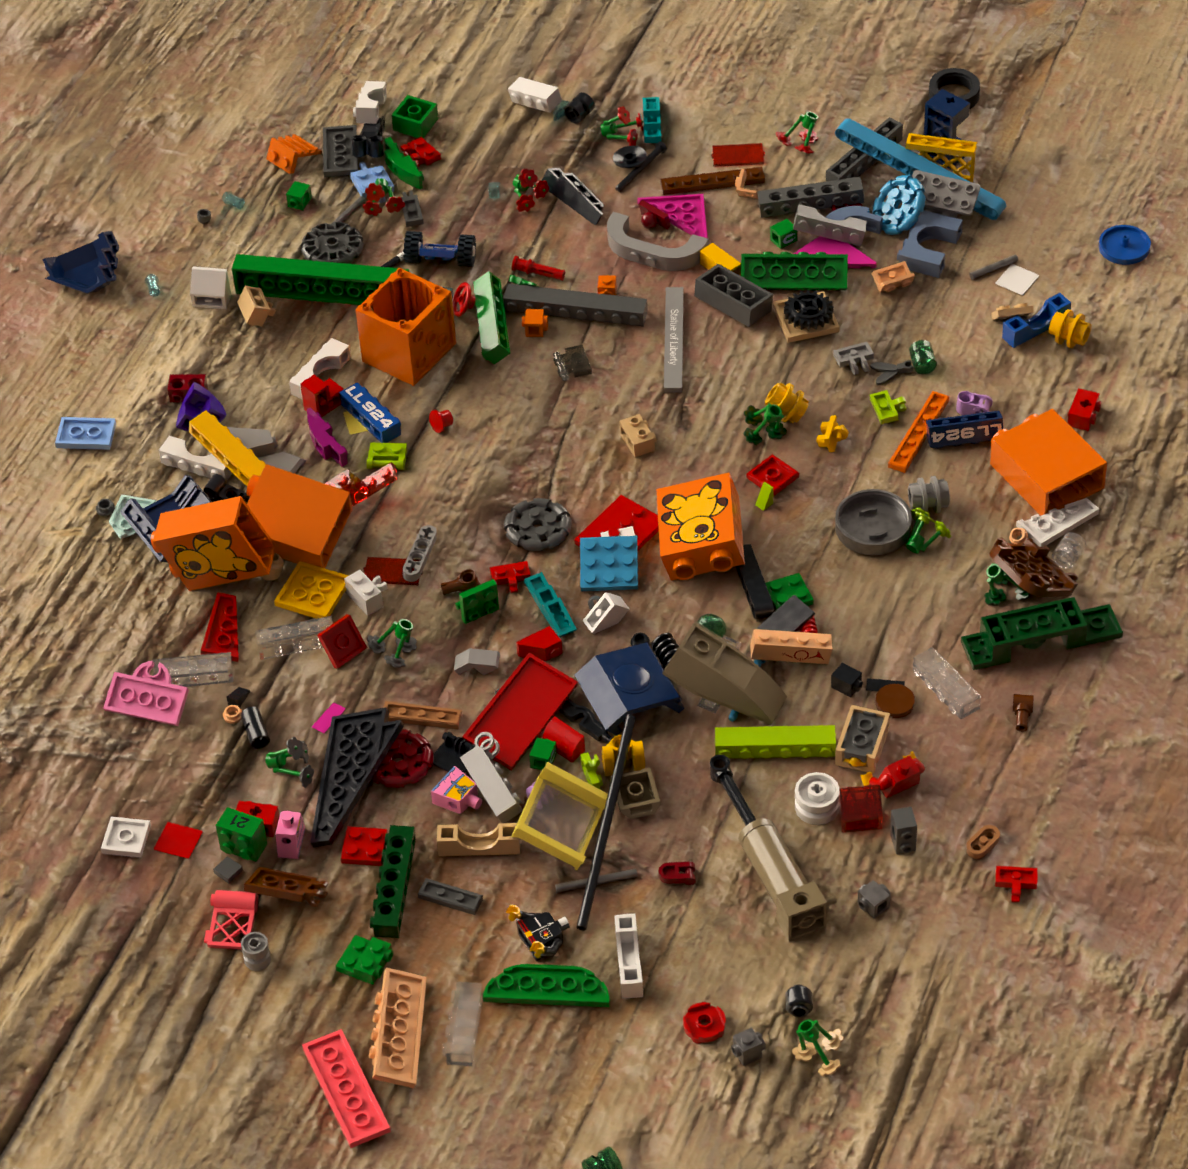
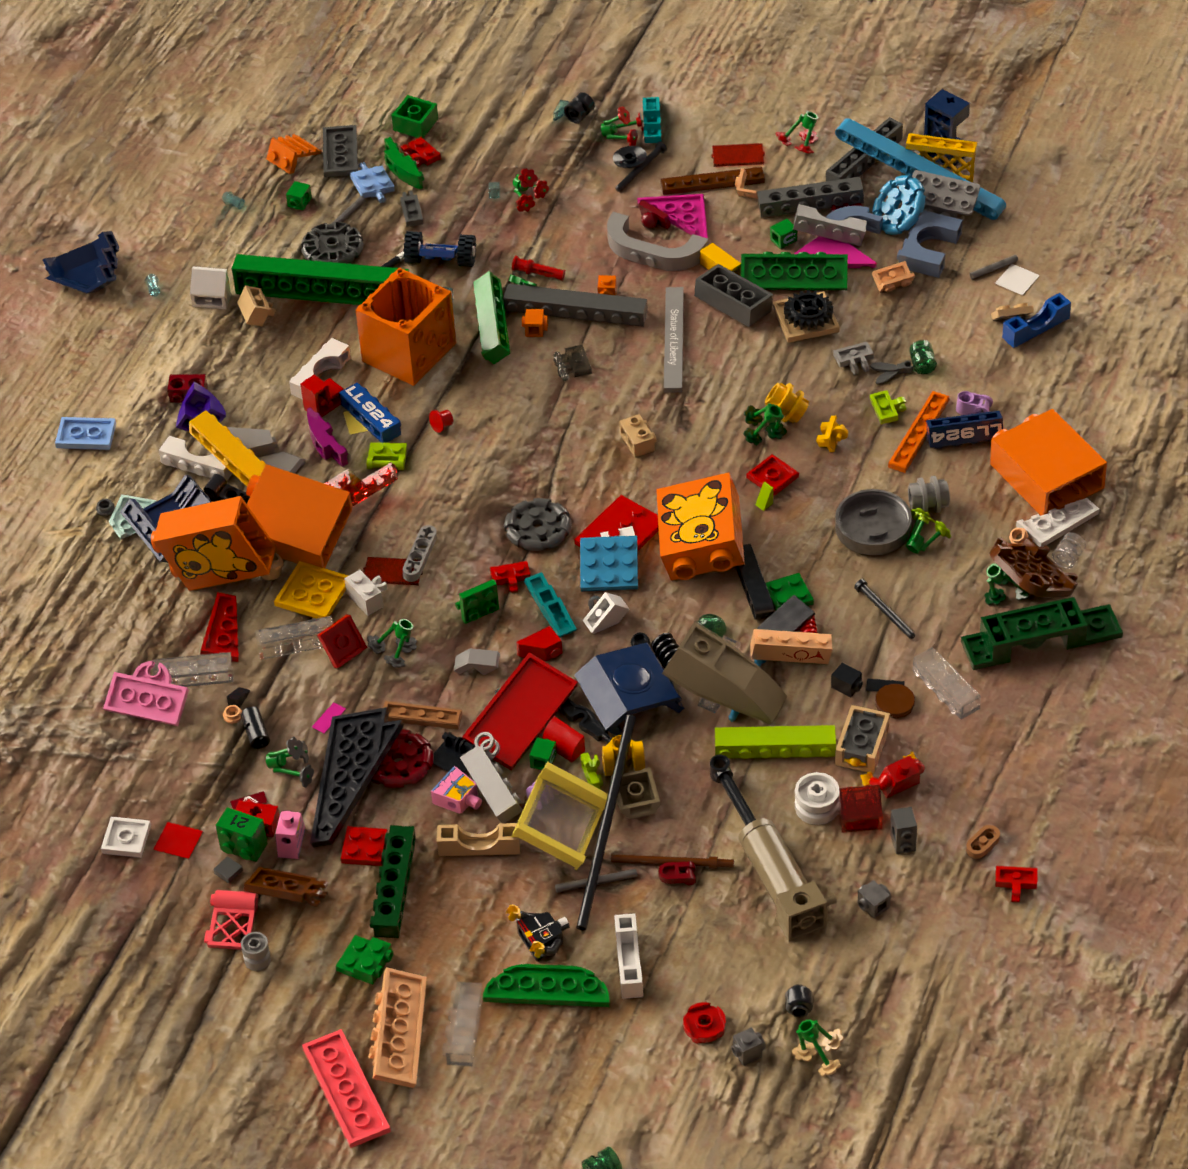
(203, 216): dark grey hinge -> none
(256, 798): none -> dark red sticker
(367, 104): white arch -> none
(370, 140): black piece -> none
(375, 192): red plant -> none
(450, 896): dark grey tile -> none
(465, 300): red piece -> none
(465, 581): reddish brown pin -> none
(534, 94): white brick -> none
(574, 194): black wedge -> none
(711, 862): none -> reddish brown bar
(861, 586): none -> black bar
(956, 76): black tyre -> none
(1023, 708): reddish brown pin -> none
(1071, 329): yellow piece -> none
(1084, 409): red brick -> none
(1124, 244): blue piece -> none

